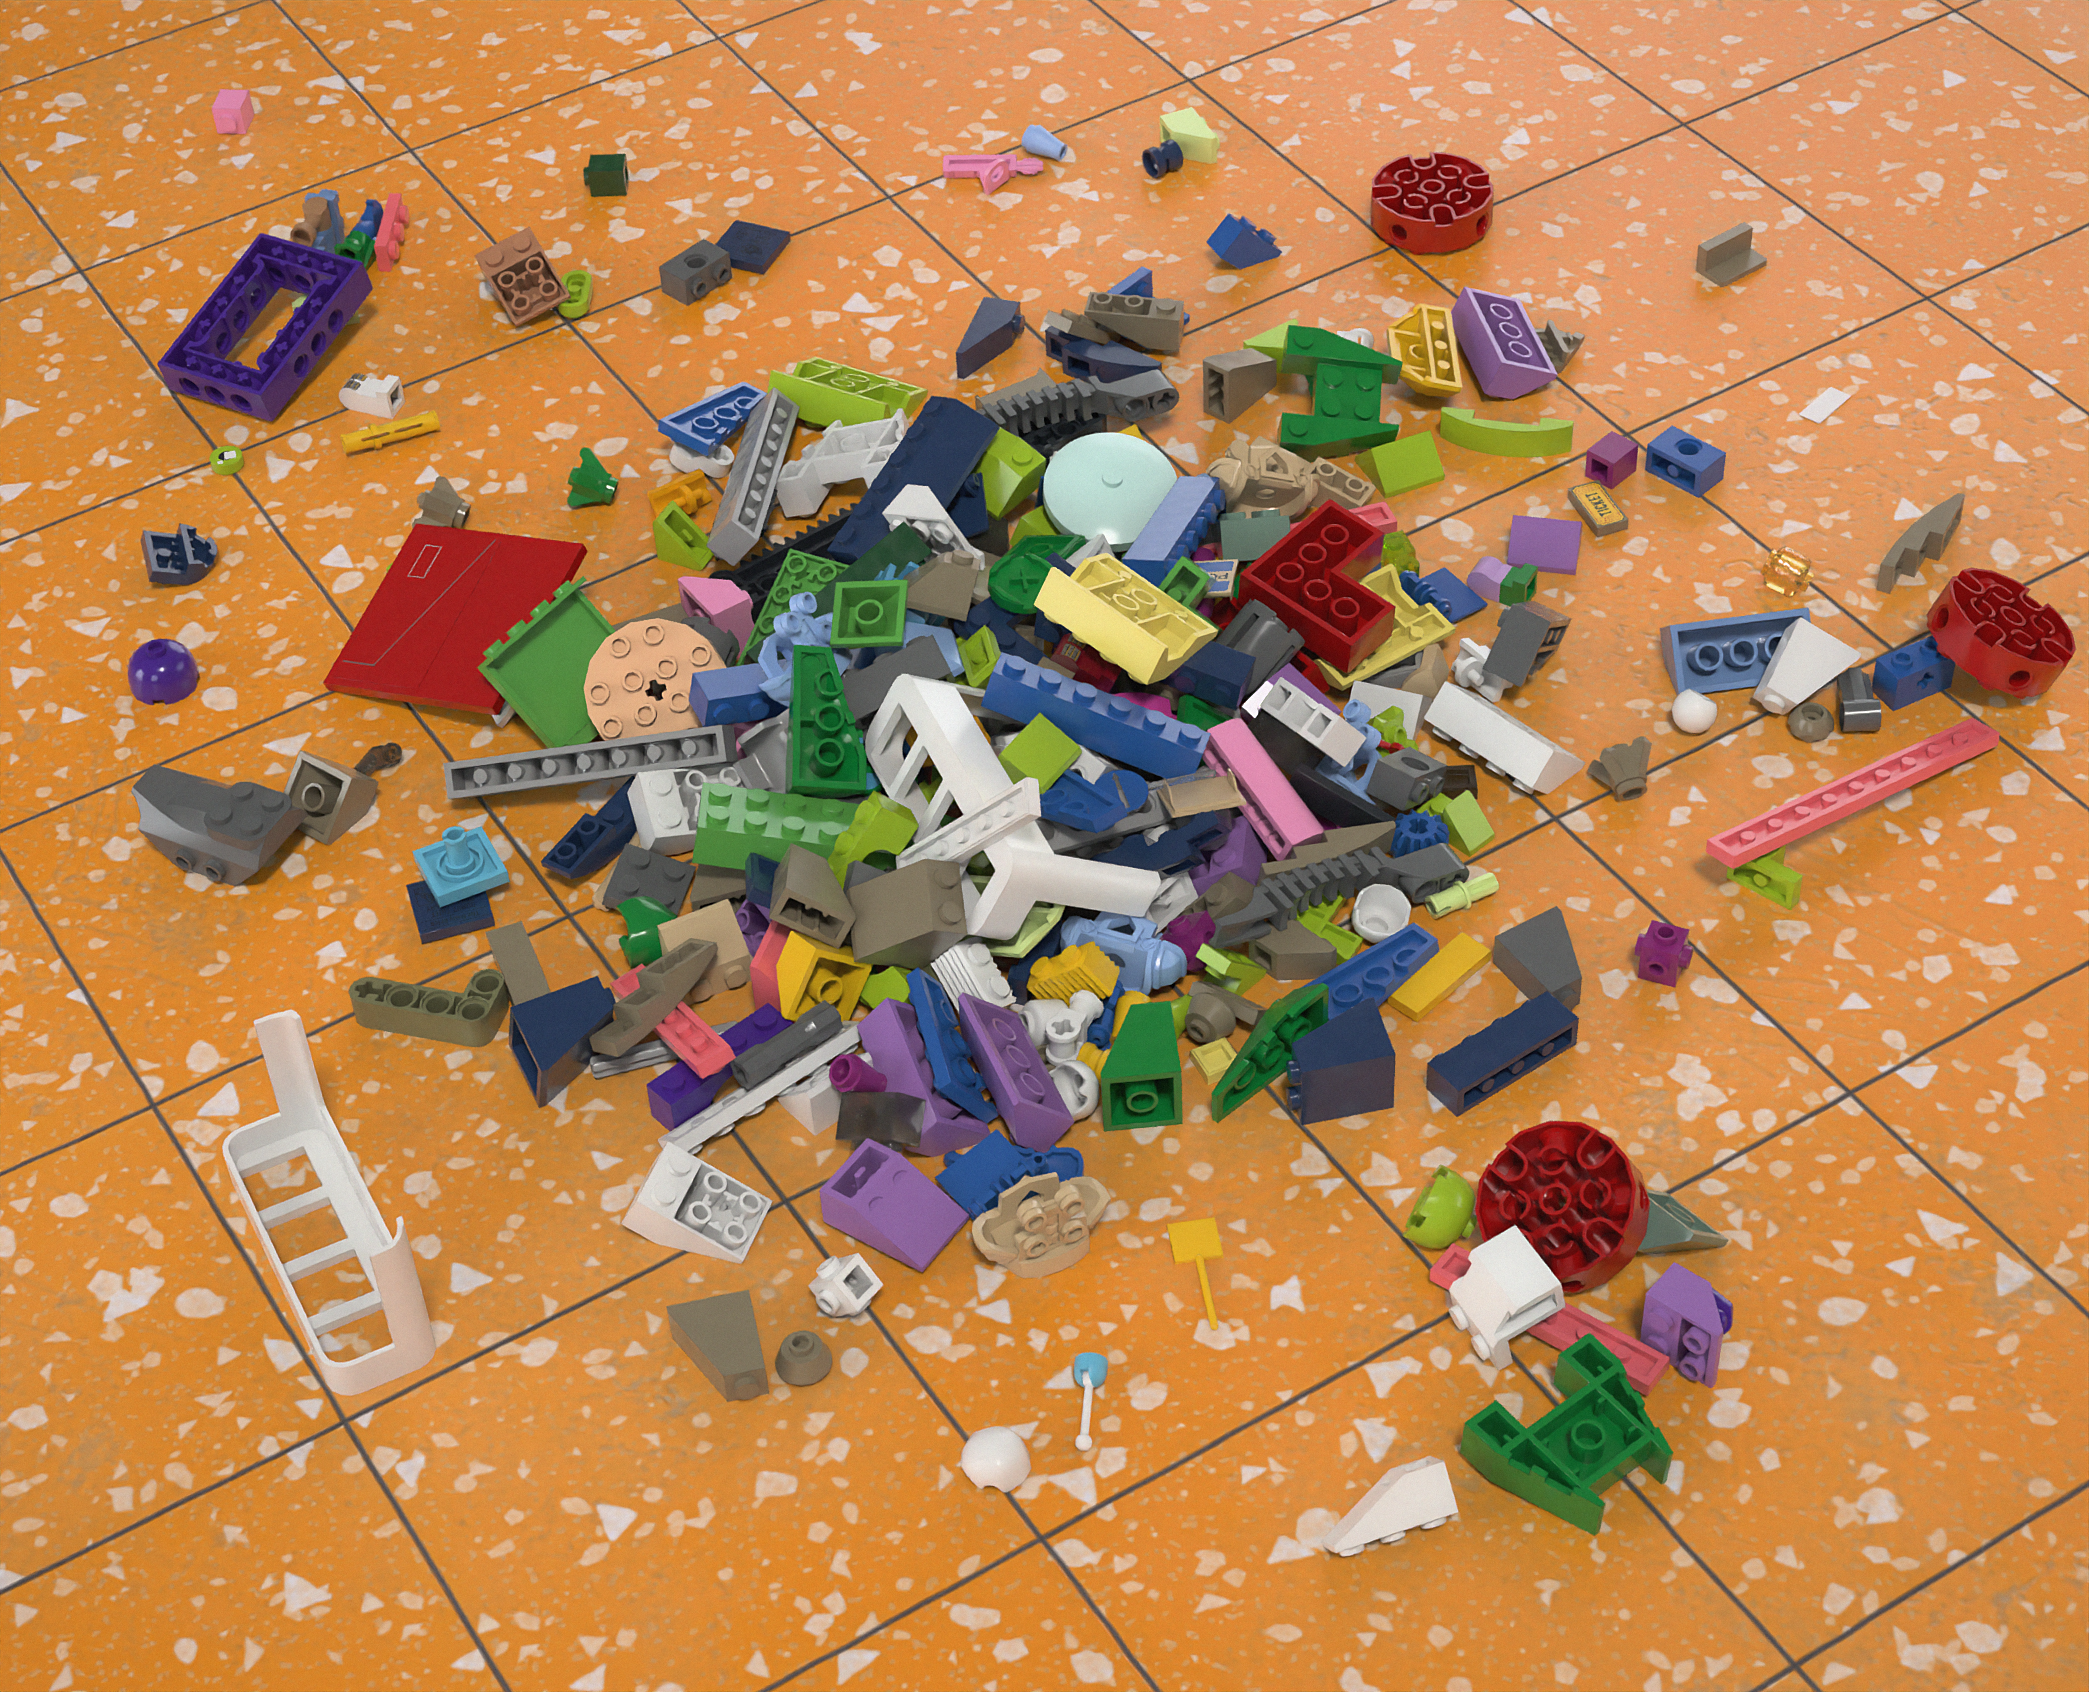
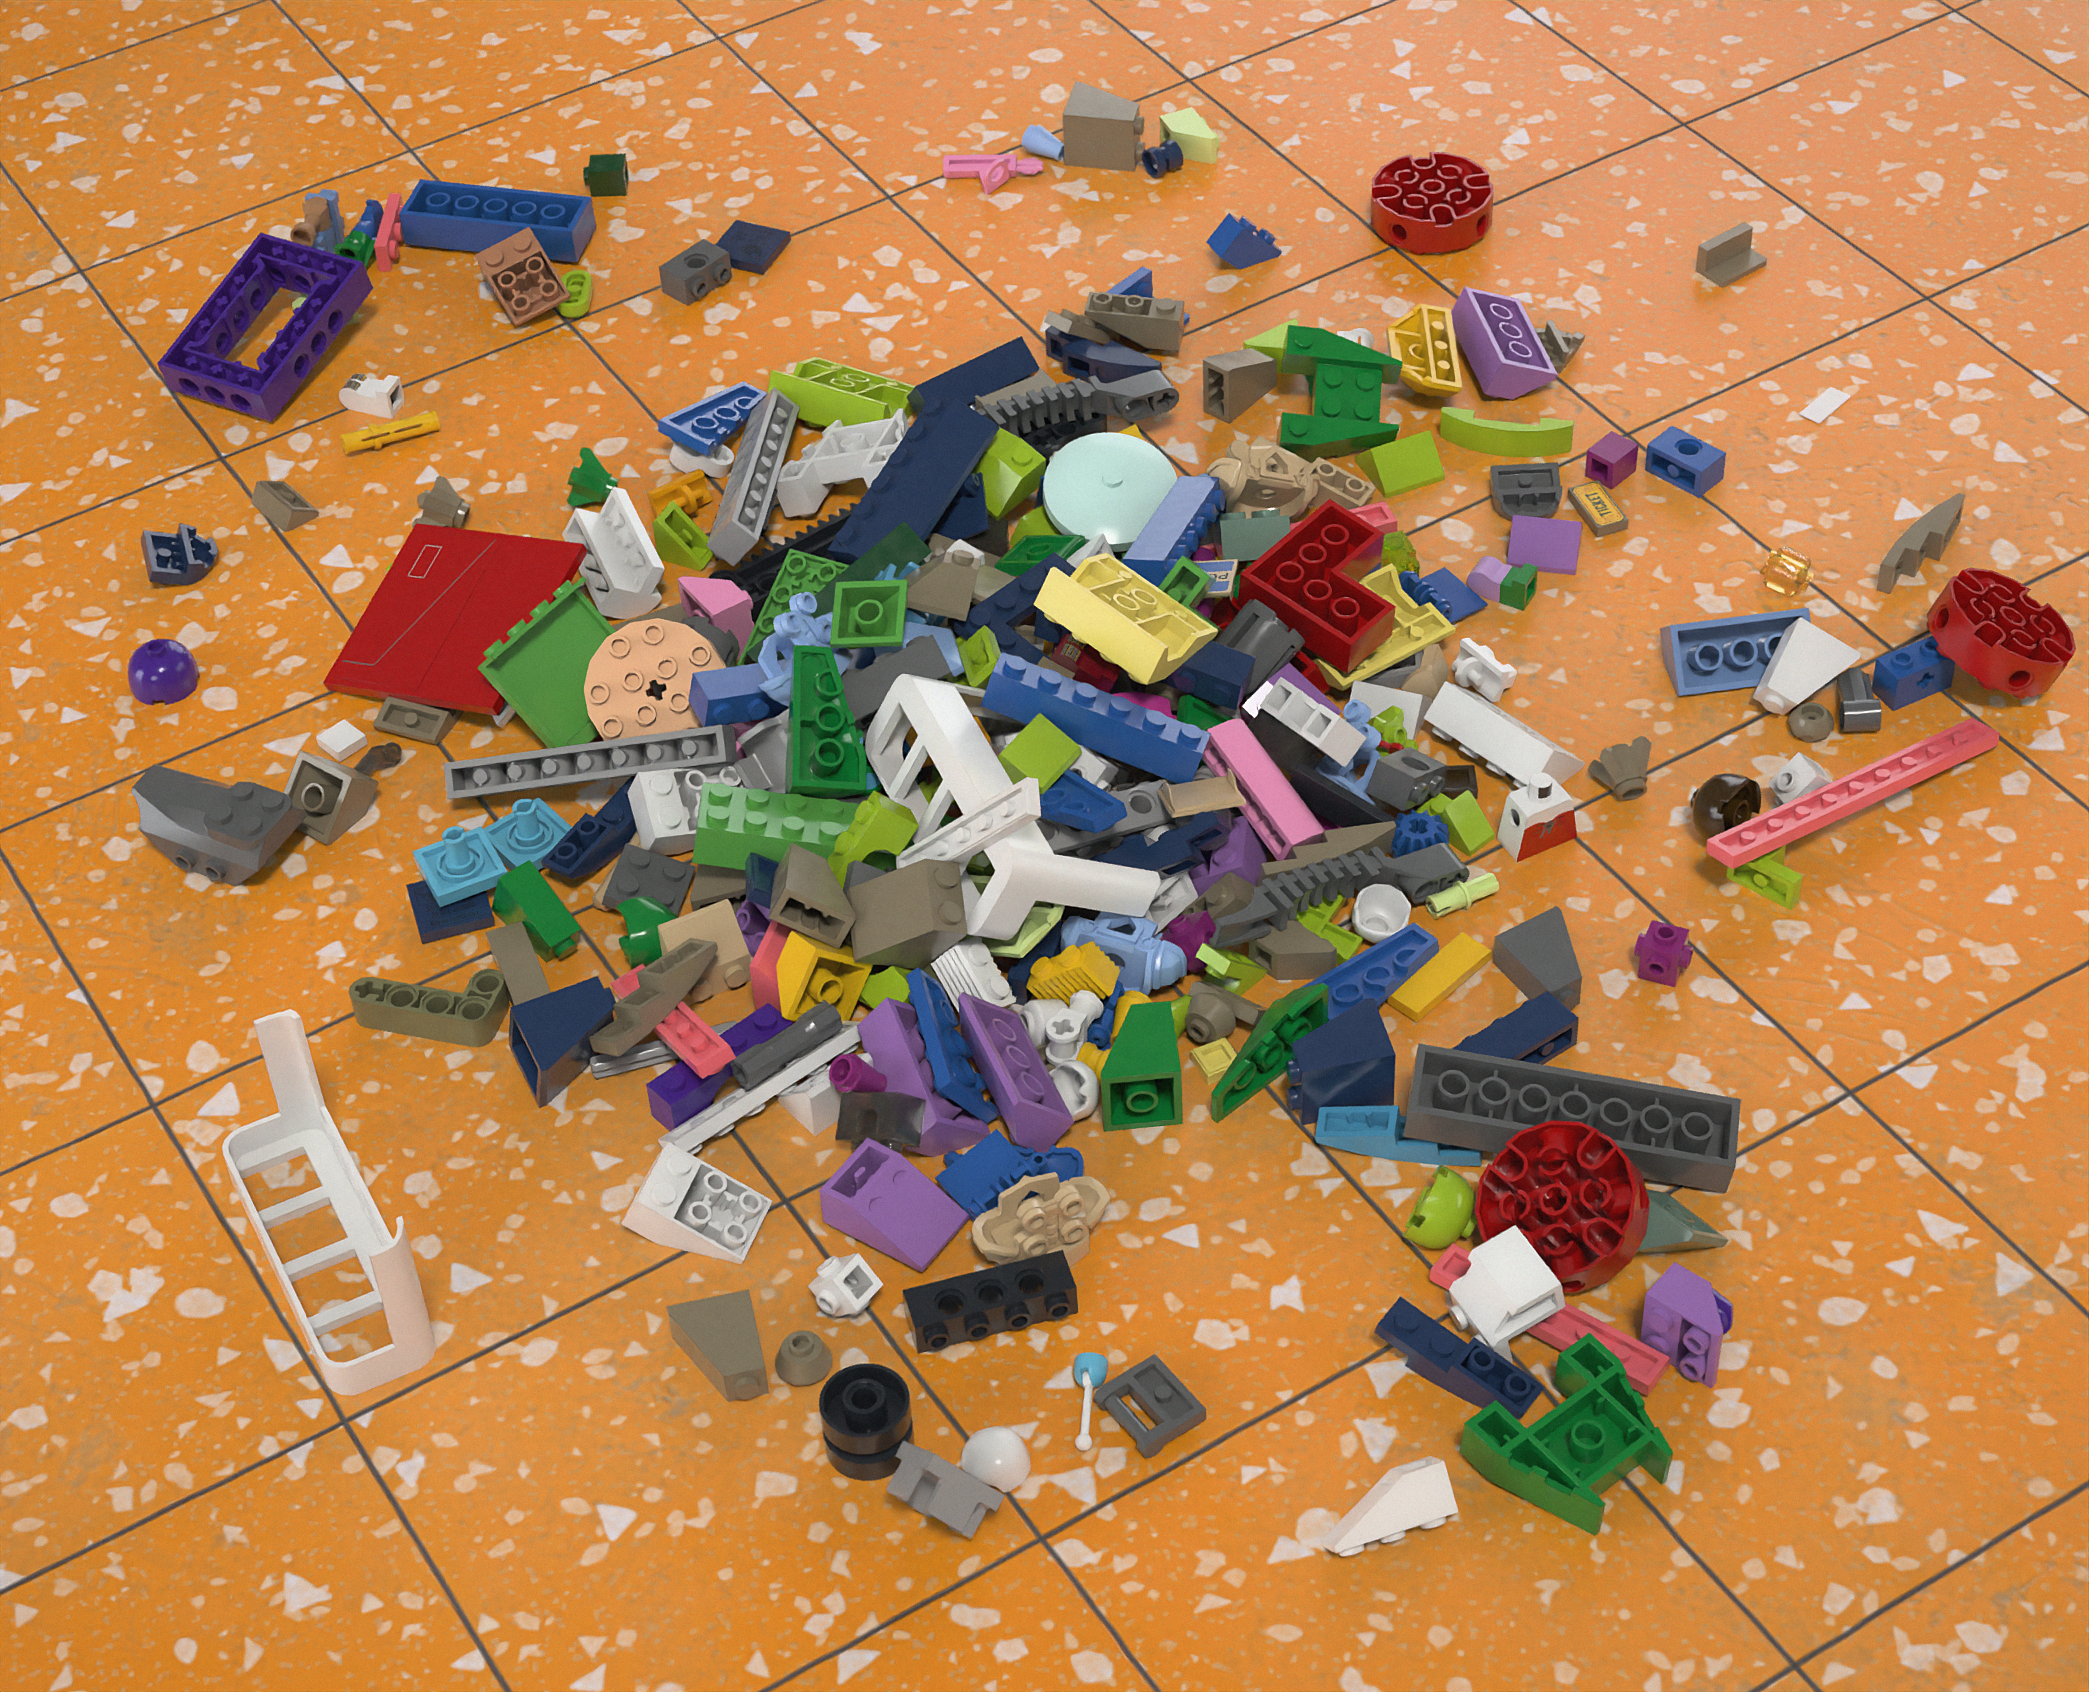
(226, 460): lime tile -> none
(233, 111): bright pink brick -> none
(282, 504): none -> dark tan slope
(341, 740): none -> white tile
(416, 720): none -> dark tan slope
(482, 216): none -> blue brick
(527, 833): none -> medium azure plate
(528, 898): none -> green slope
(620, 557): none -> white brick
(865, 1420): none -> black wheel
(928, 520): white slope -> none
(941, 1490): none -> light grey panel
(979, 376): none -> dark blue brick
(989, 334): slope -> none
(990, 1301): none -> black brick
(1017, 582): green tile -> none
(1101, 130): none -> dark tan slope
(1133, 789): blue piece -> none
(1160, 1396): none -> dark grey plate
(1195, 1243): yellow piece -> none
(1379, 1133): none -> dark azure slope
(1460, 1368): none -> dark blue slope
(1489, 1099): none -> dark grey brick
(1526, 489): none -> dark grey slope
(1526, 636): dark grey wedge -> none
(1536, 818): none -> white torso
(1693, 711): white piece -> none
(1724, 803): none -> dark brown cylinder
(1798, 778): none -> white brick

